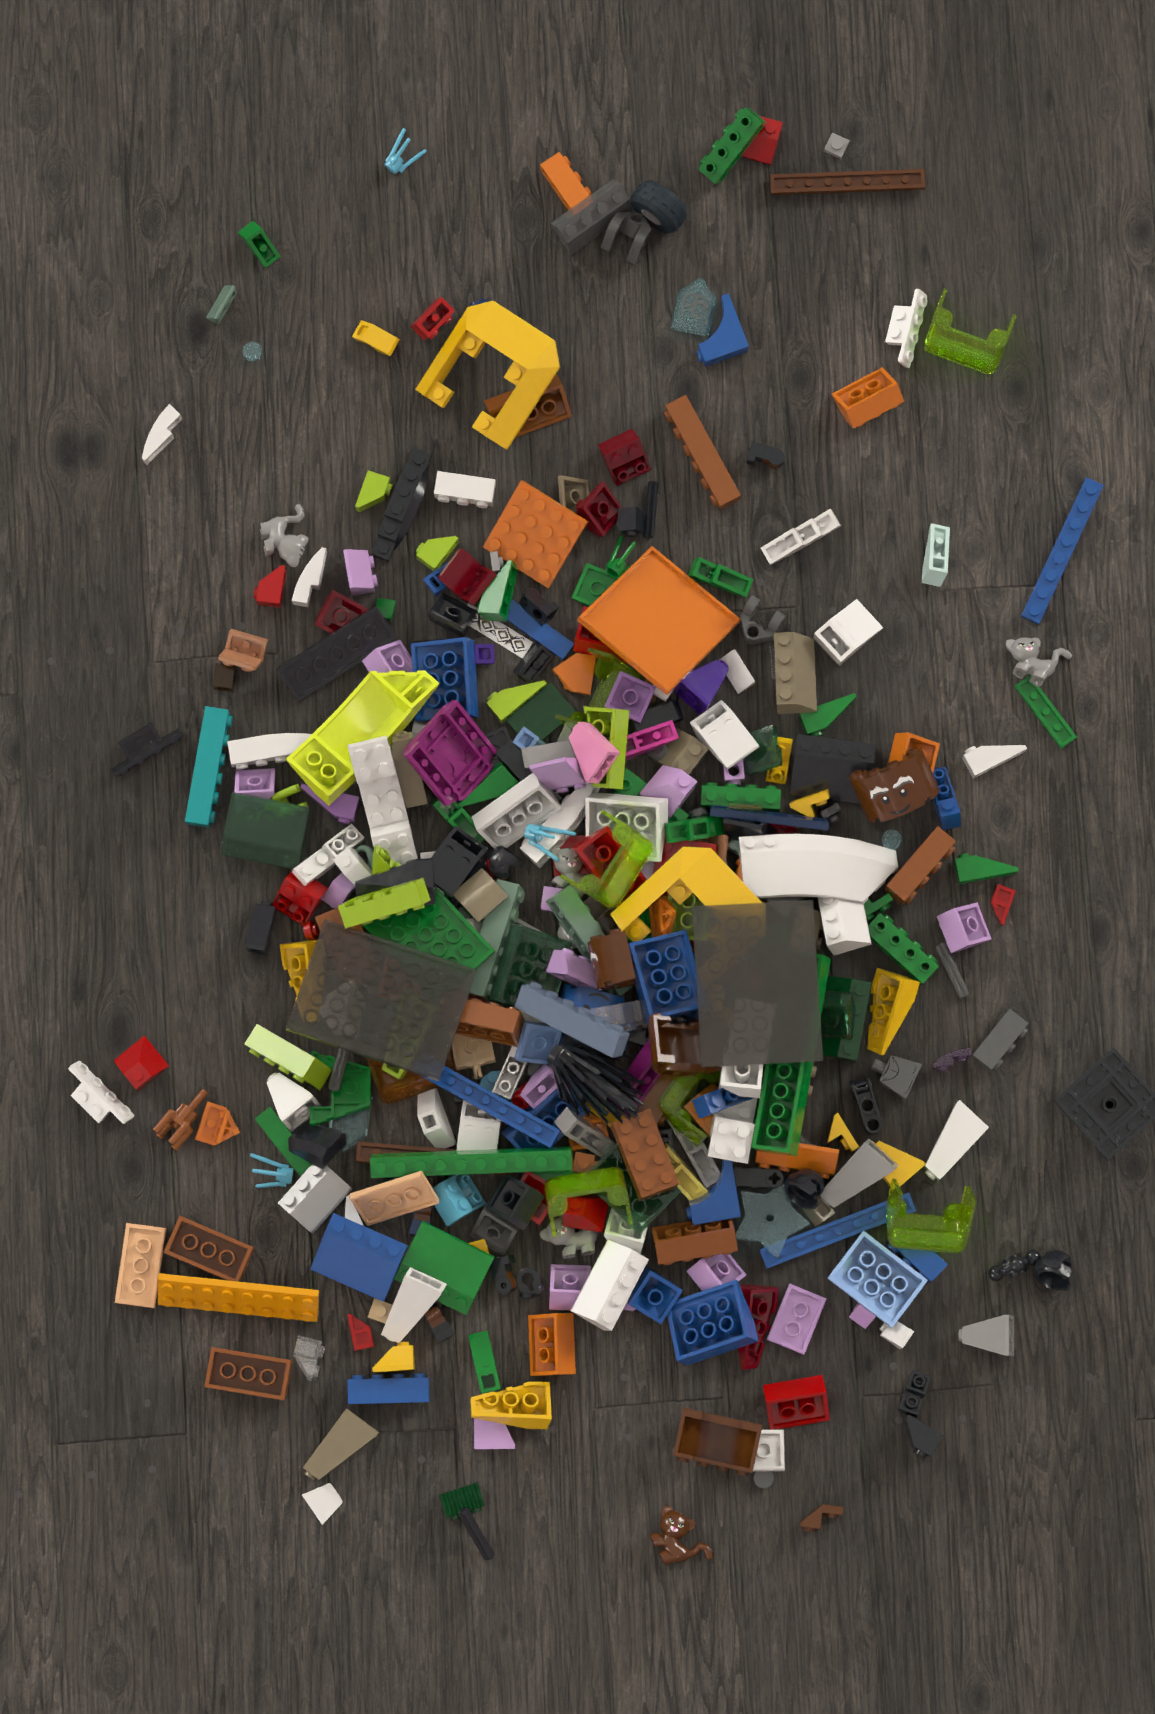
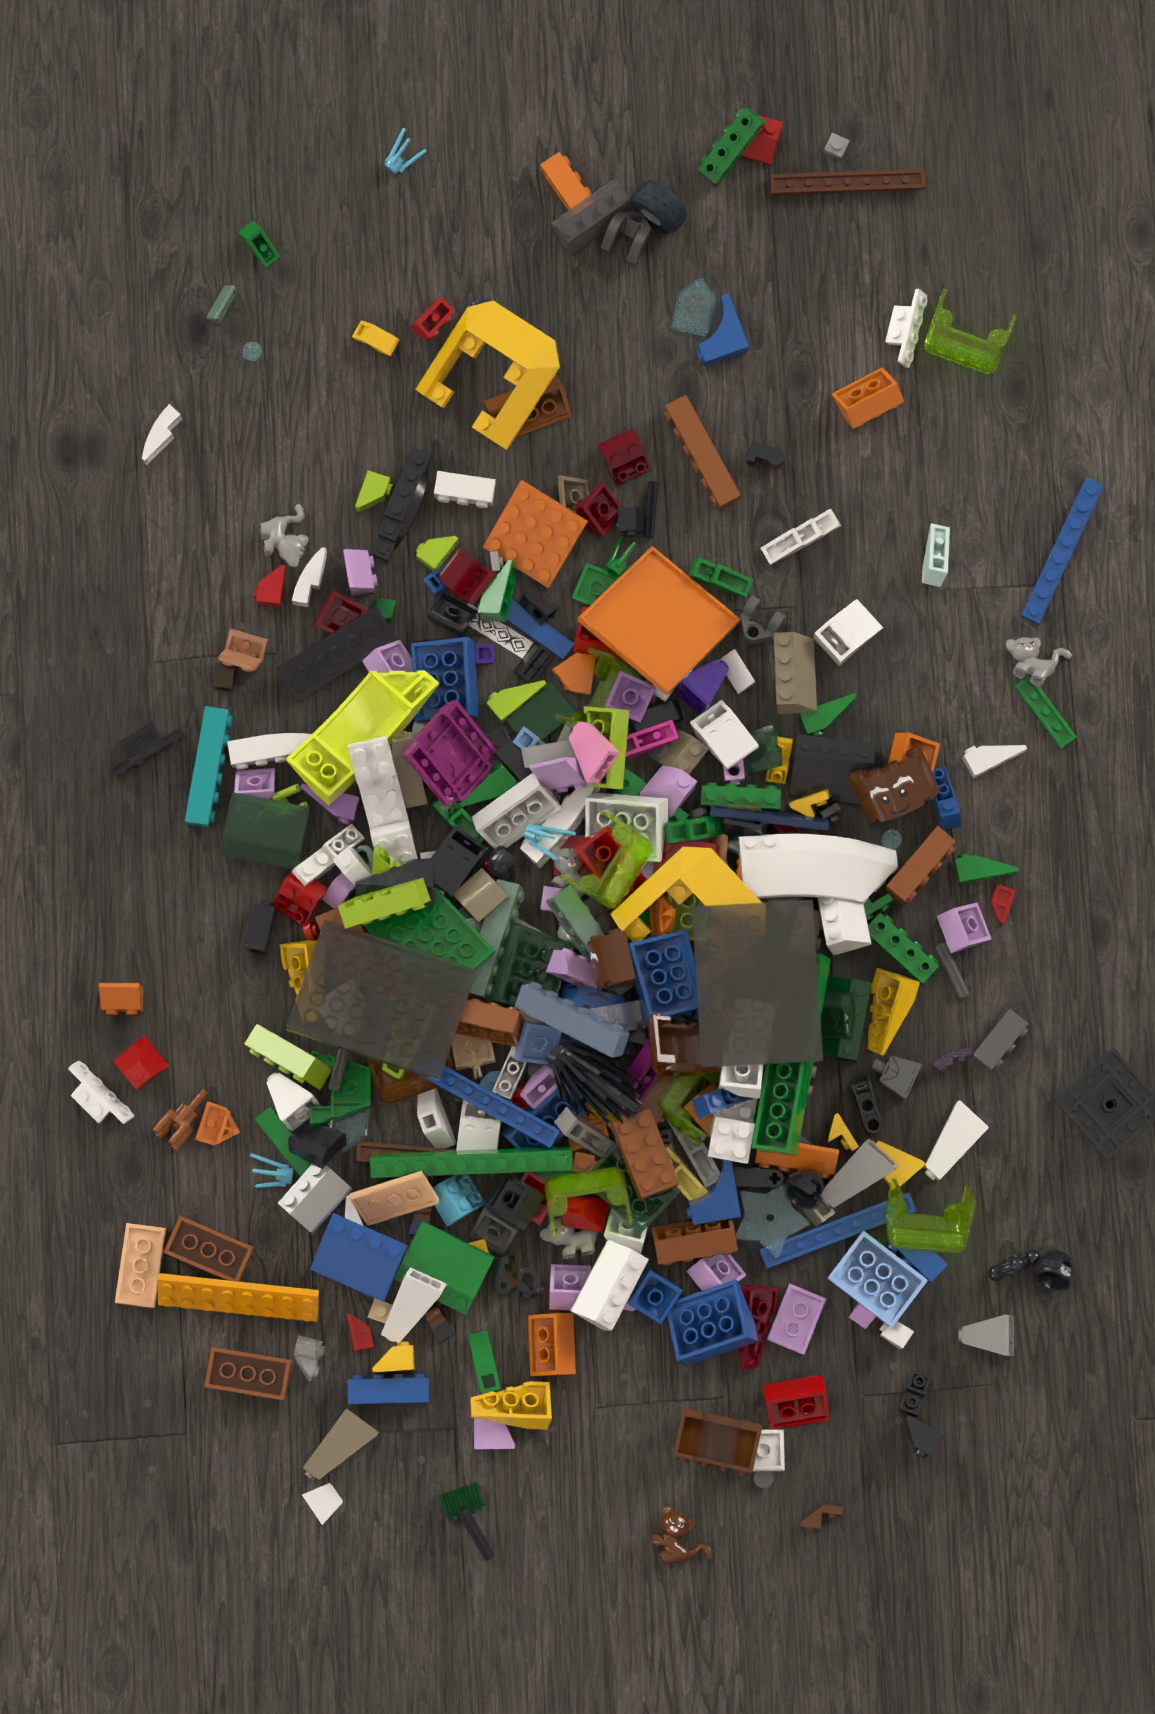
(121, 997): none -> orange slope

